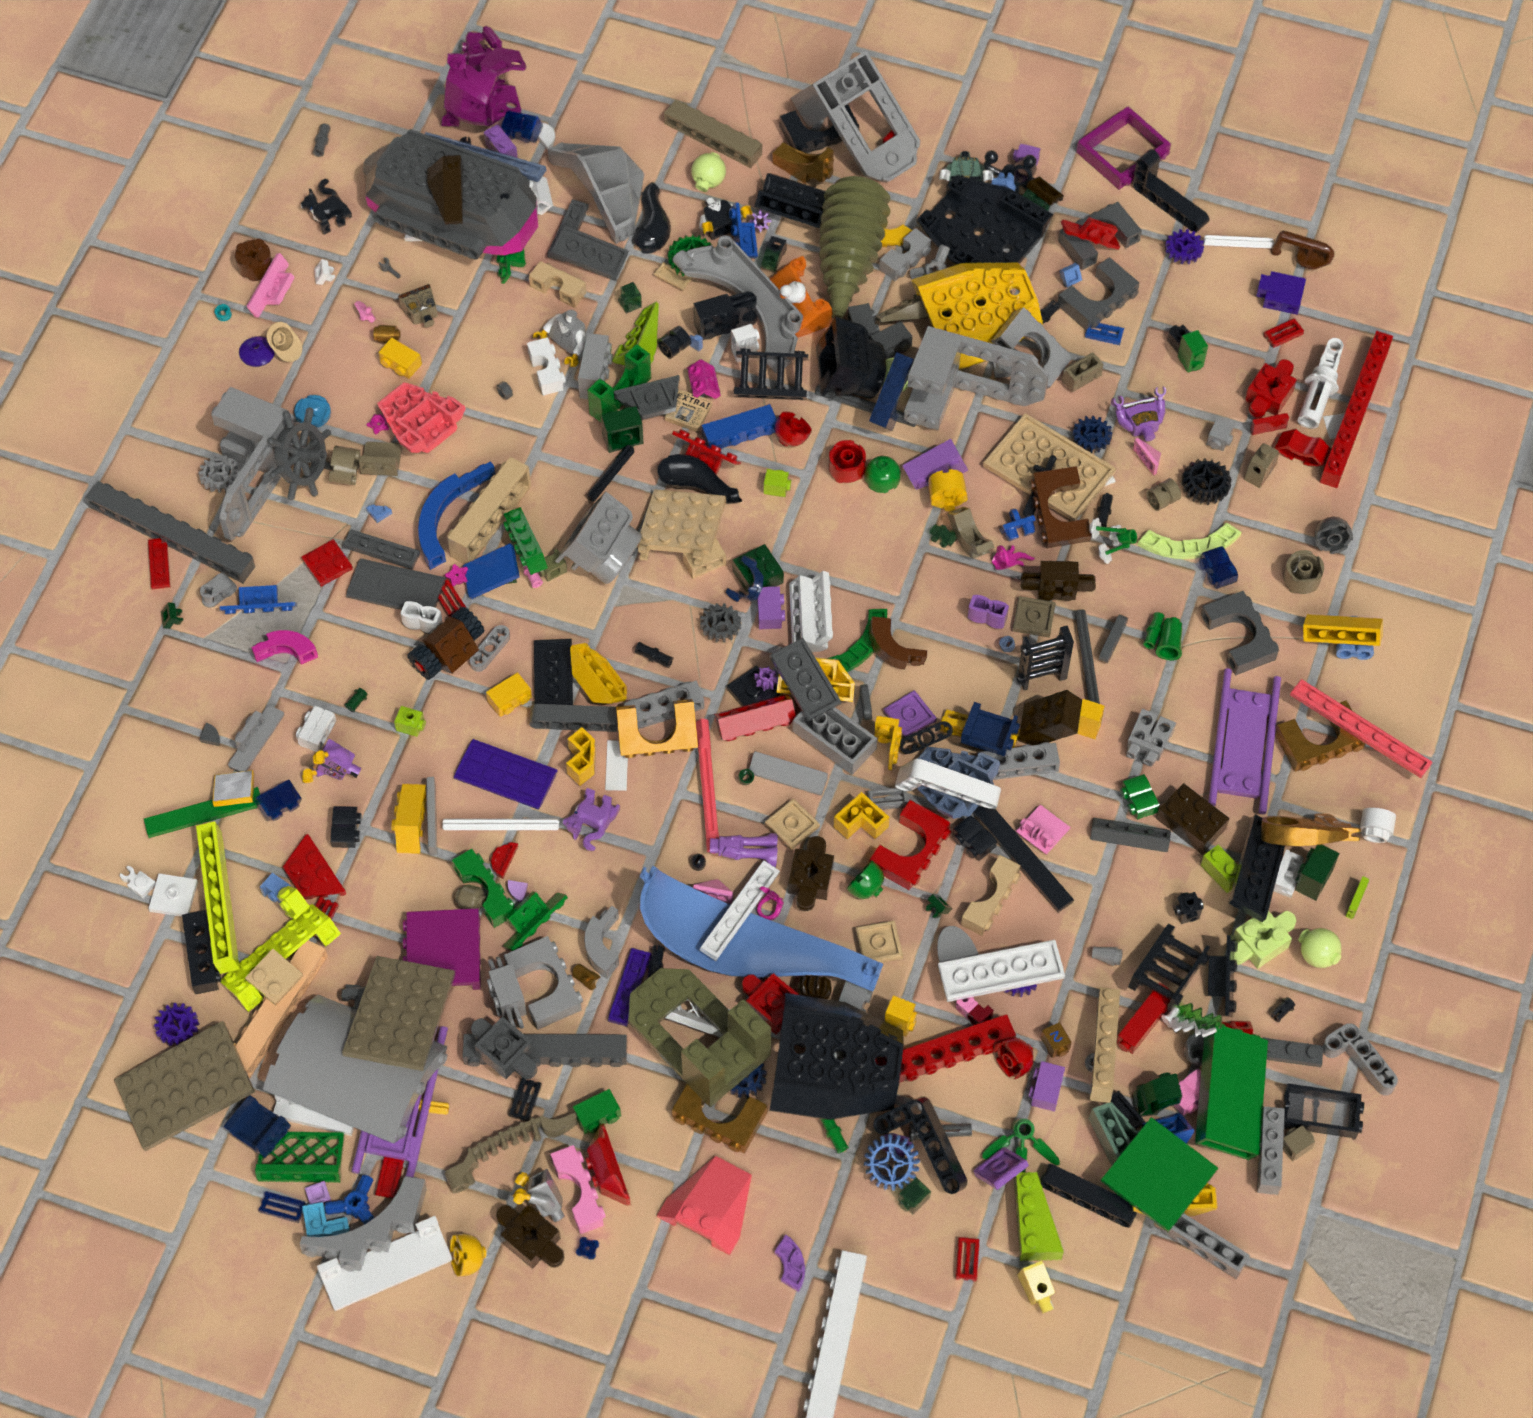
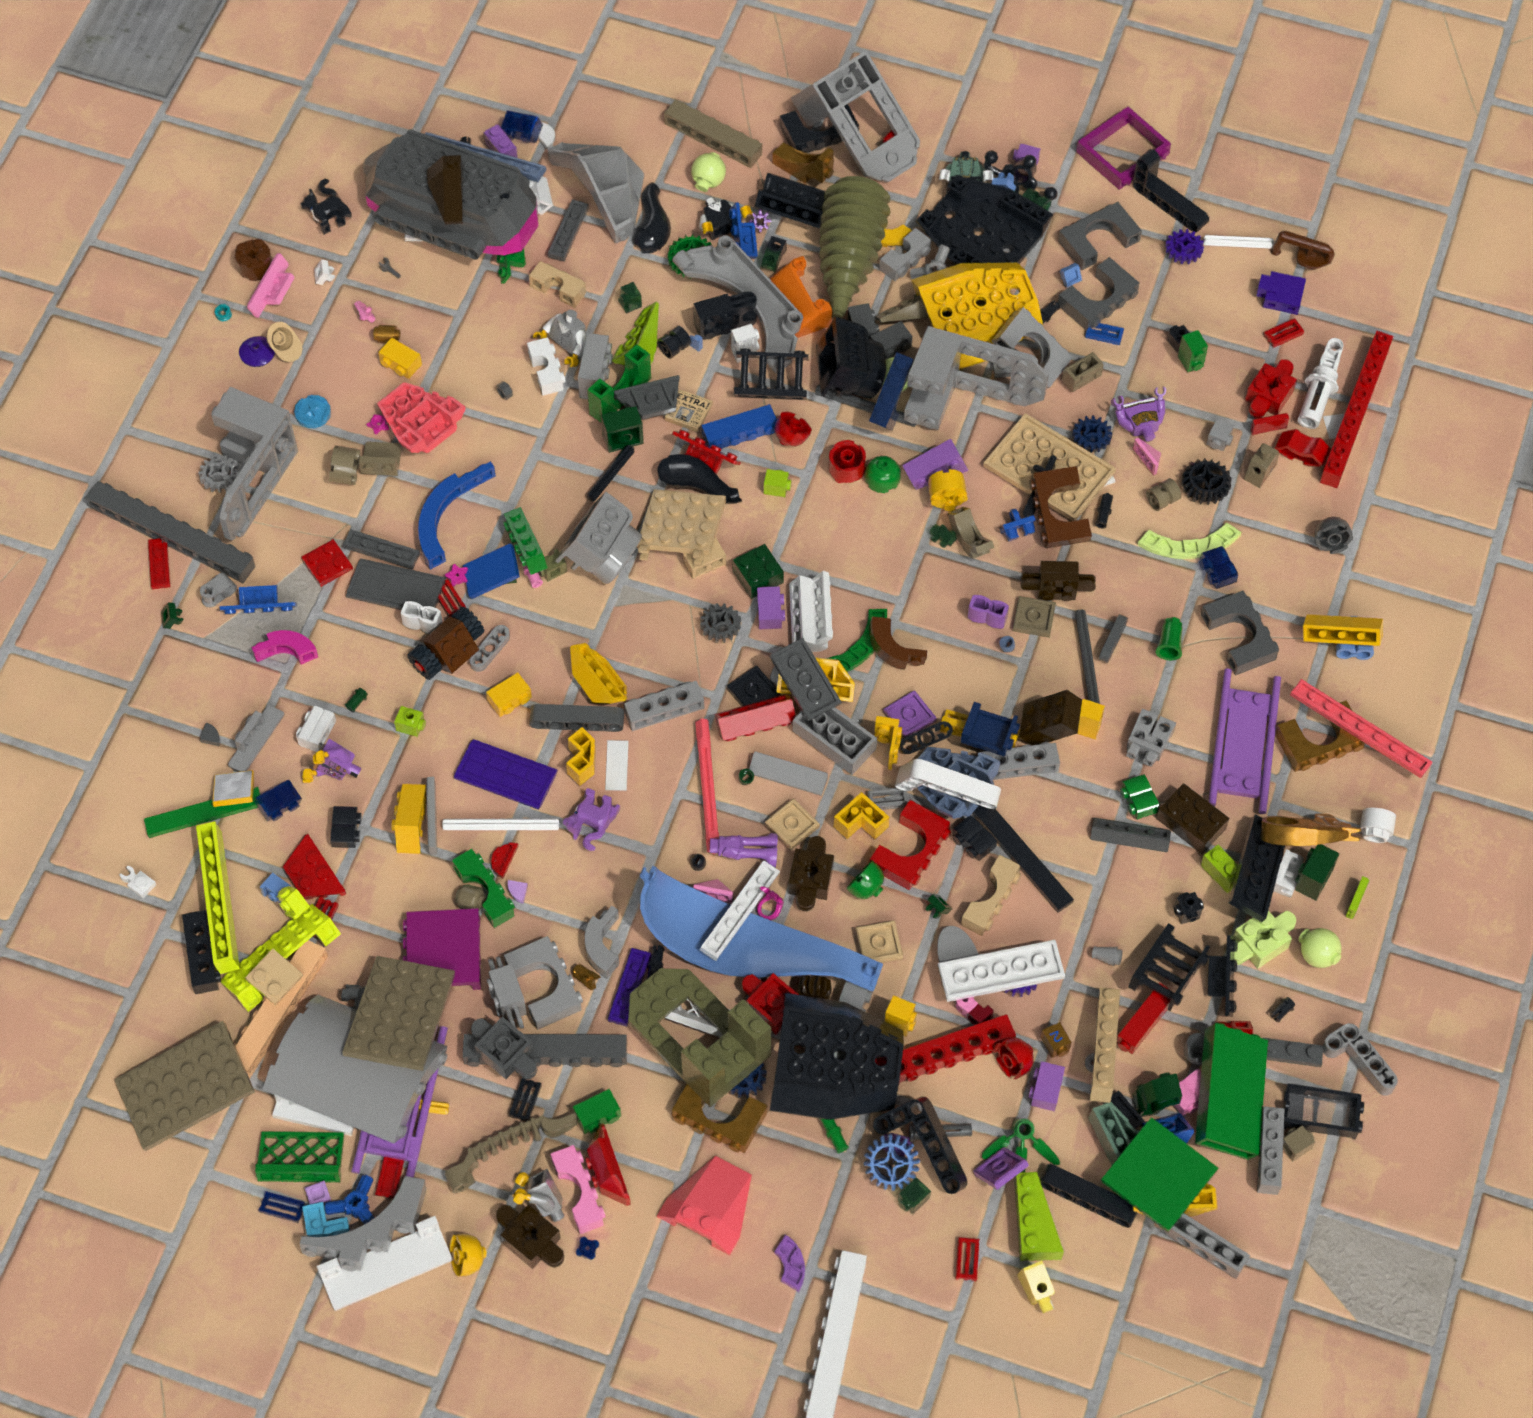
(173, 895): white plate -> none
(184, 1017): dark purple gear -> none
(257, 1127): dark blue panel -> none
(300, 453): dark grey piece -> none
(321, 140): dark grey pin -> none
(379, 513): medium blue tile -> none
(419, 305): dark tan torso -> none
(474, 89): magenta piece -> none
(488, 511): tan brick -> none
(529, 916): green bracket -> none
(553, 672): black tile -> none
(589, 252): dark grey tile -> none
(654, 654): black pin -> none
(669, 275): tan tile -> none
(682, 737): arch -> none
(703, 379): dark pink bracket -> none
(755, 589): dark blue helmet -> none
(766, 678): medium lavender gear -> none
(793, 292): white animal -> none
(865, 702): dark grey tile -> none
(1008, 559): dark pink piece -> none
(1042, 829): bright pink hinge -> none
(1044, 190): dark brown tile -> none
(1060, 662): black fence -> none
(1094, 231): red bracket -> none
(1117, 535): plant -> none
(1153, 630): green pin -> none
(1187, 1010): piece -> none
(1303, 572): dark tan brick -> none

